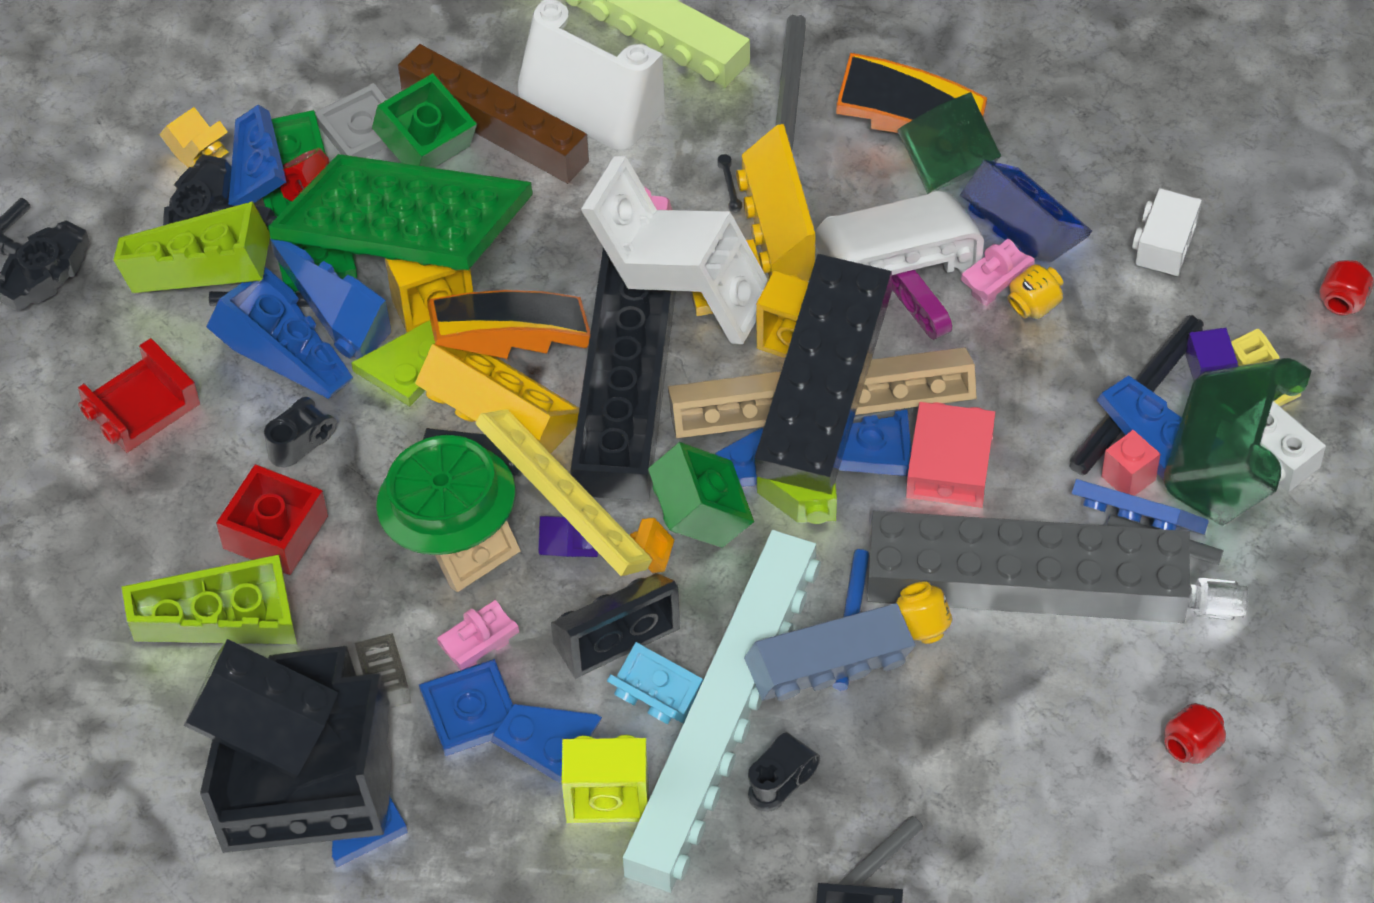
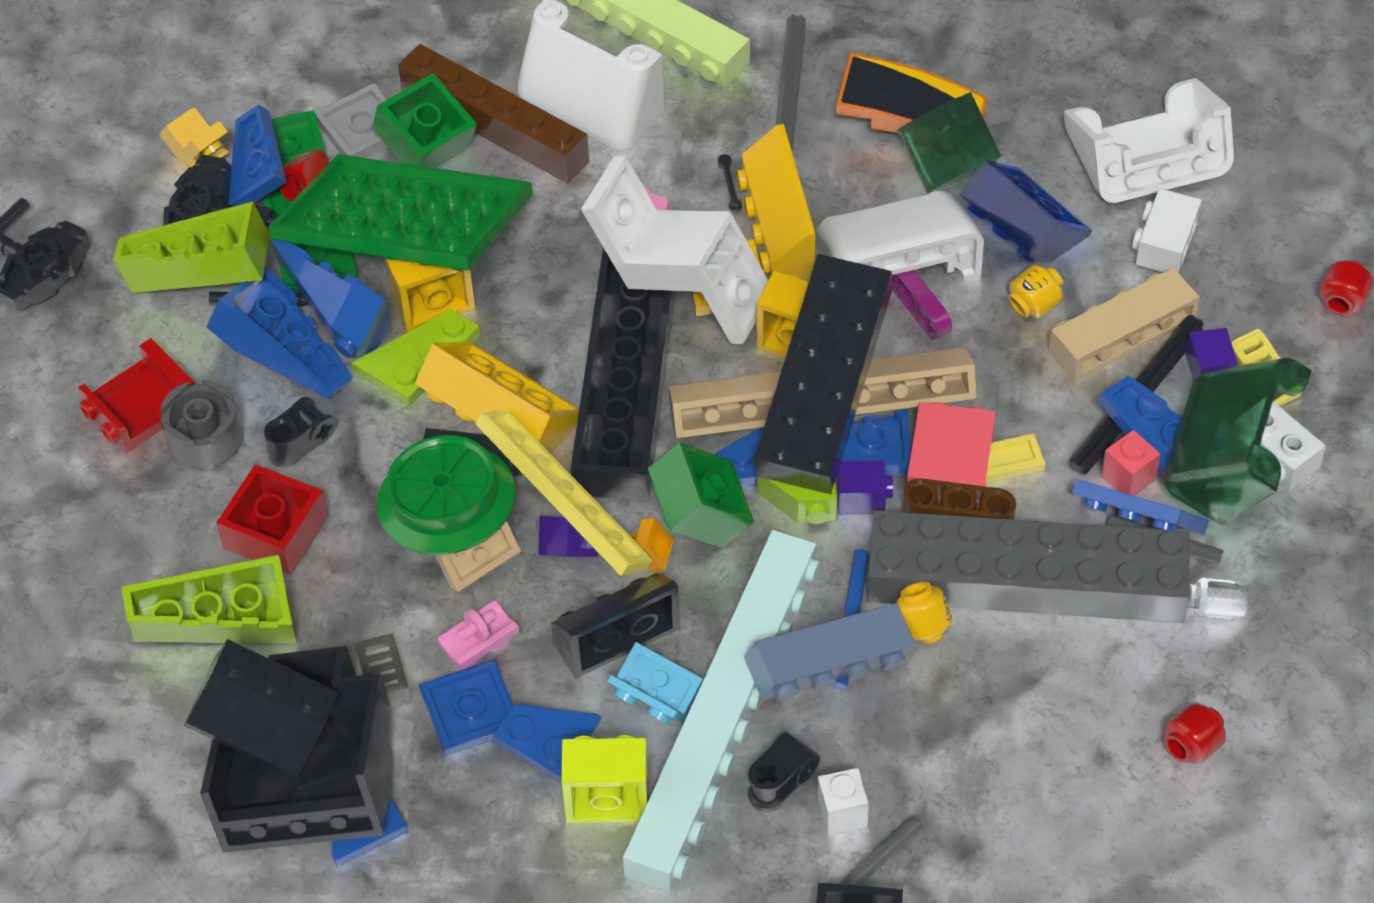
(201, 424): none -> dark grey brick
(506, 319): slope -> none
(842, 801): none -> white brick
(863, 487): none -> dark purple brick
(945, 496): none -> reddish brown beam
(995, 271): bright pink hips -> none
(1014, 458): none -> light yellow tile
(1122, 324): none -> tan brick
(1156, 151): none -> white windscreen

